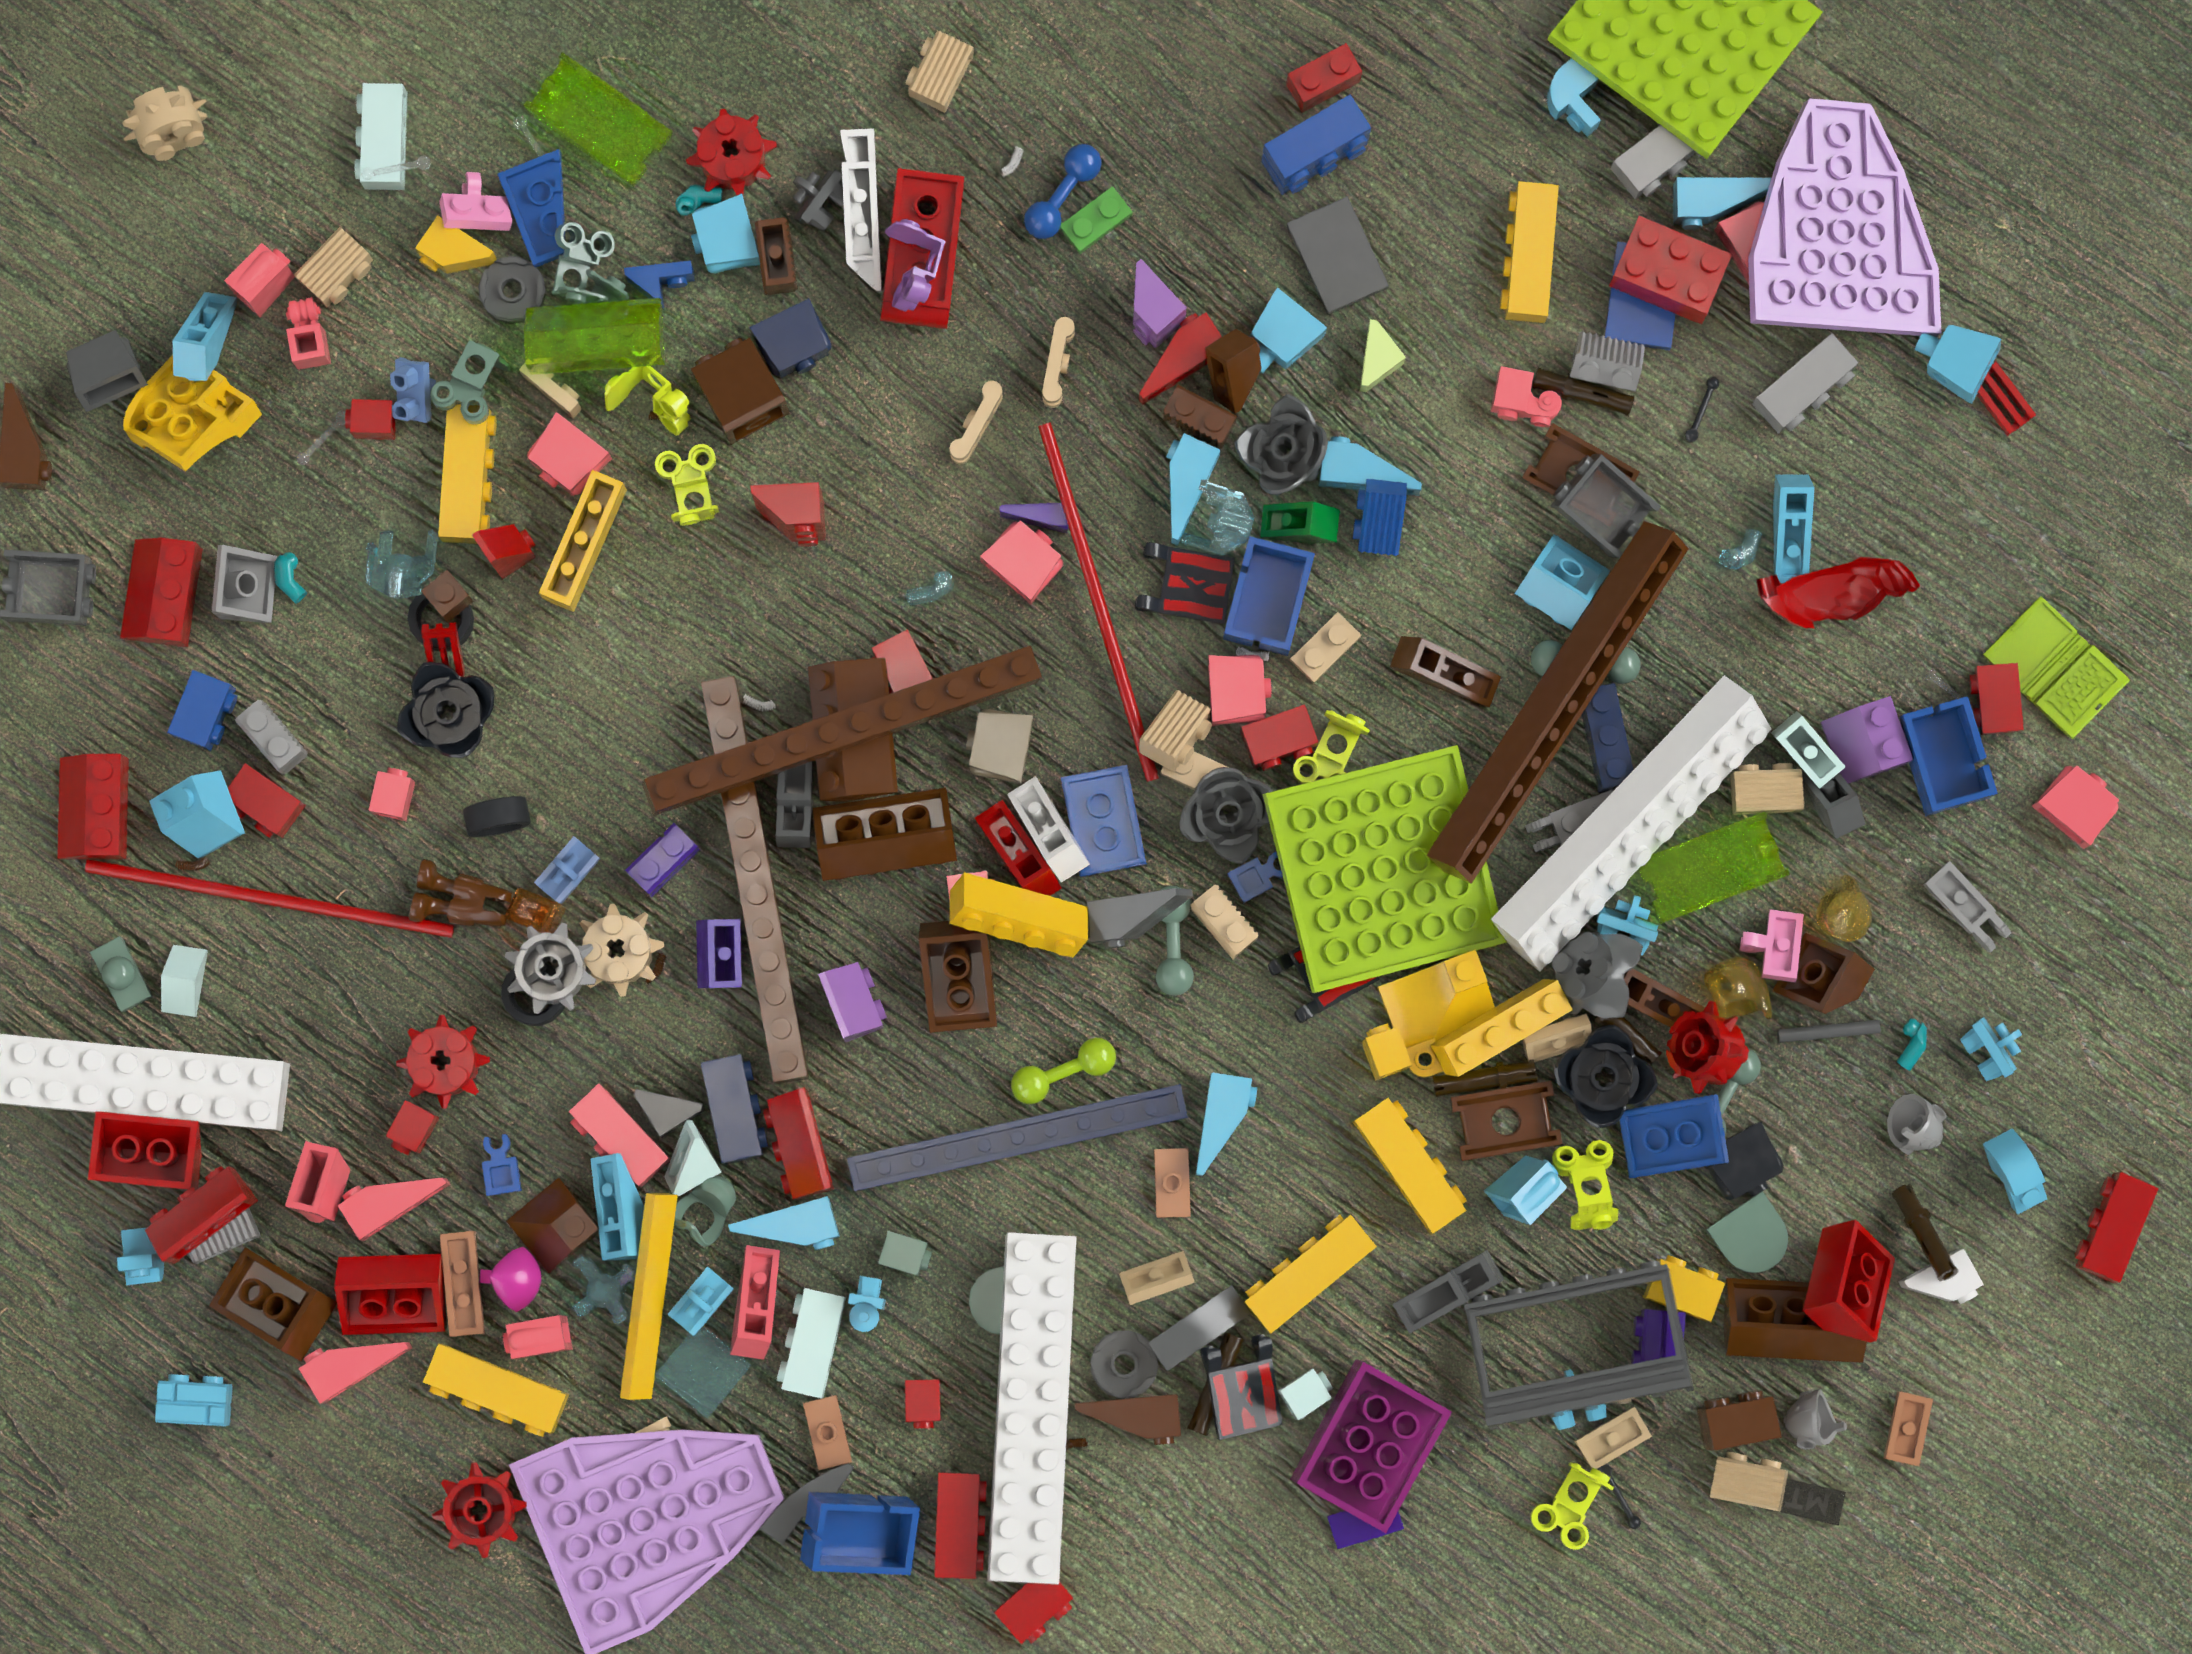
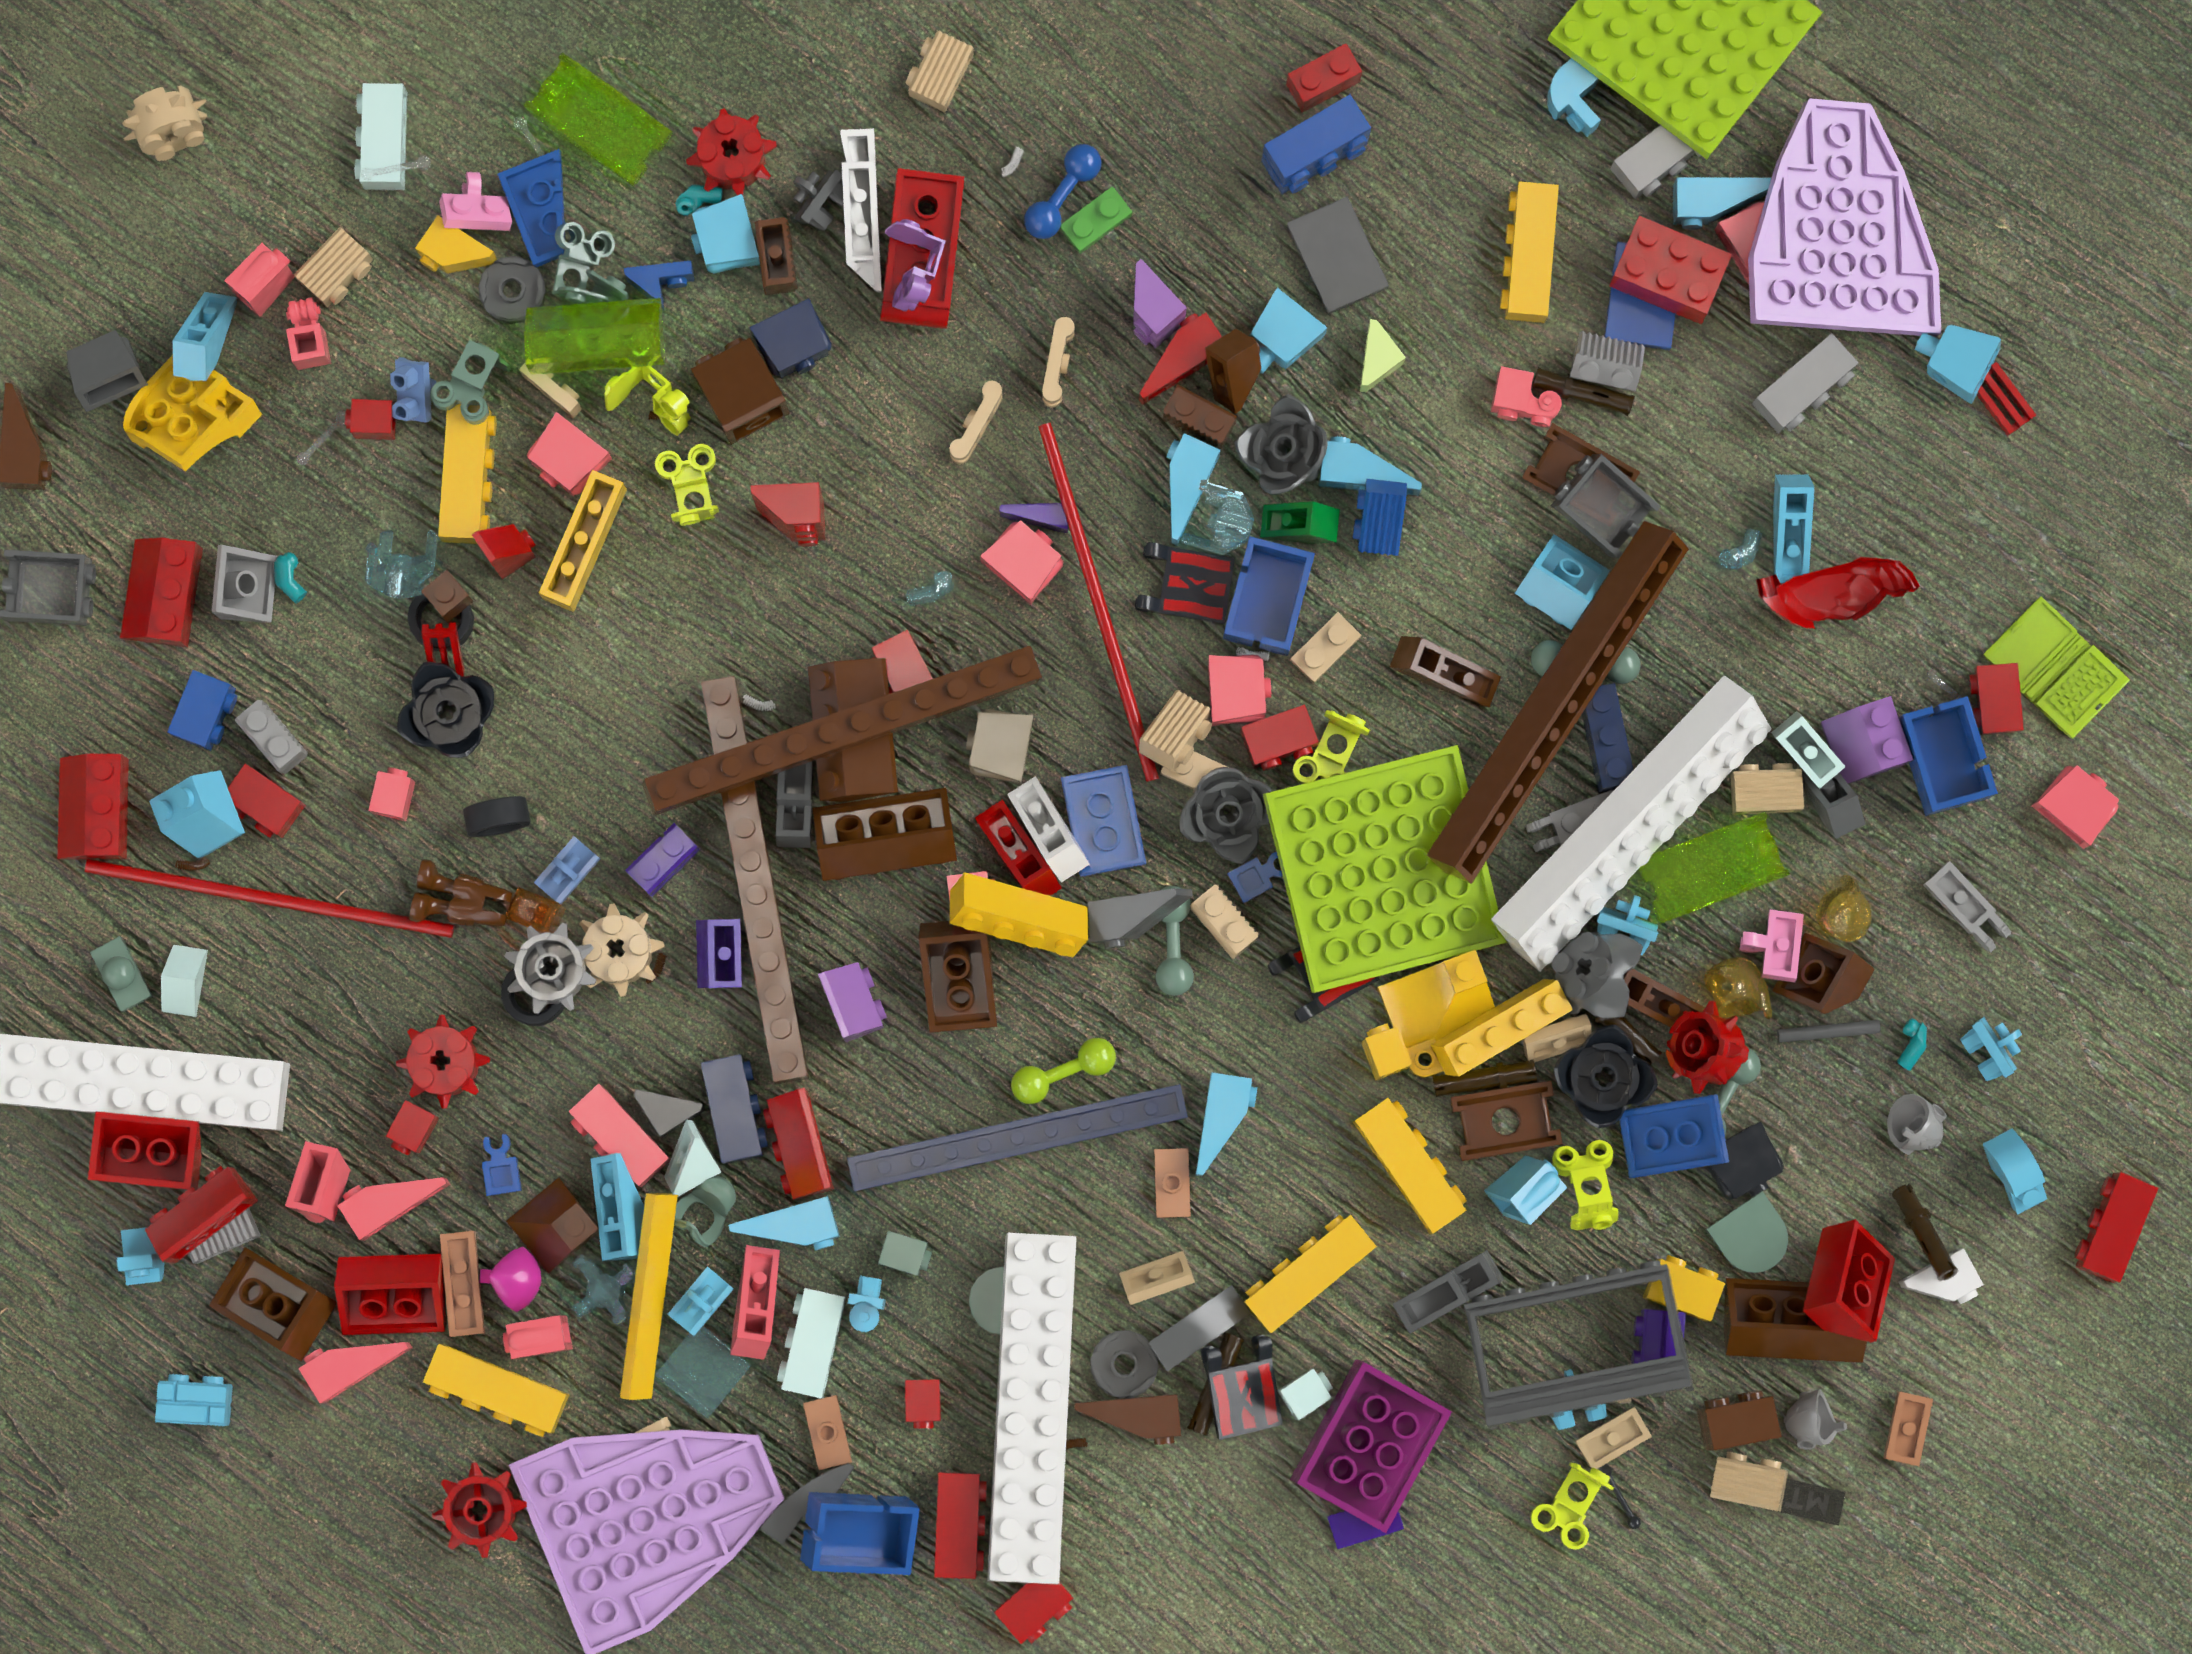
(1692, 434): black hinge -> none

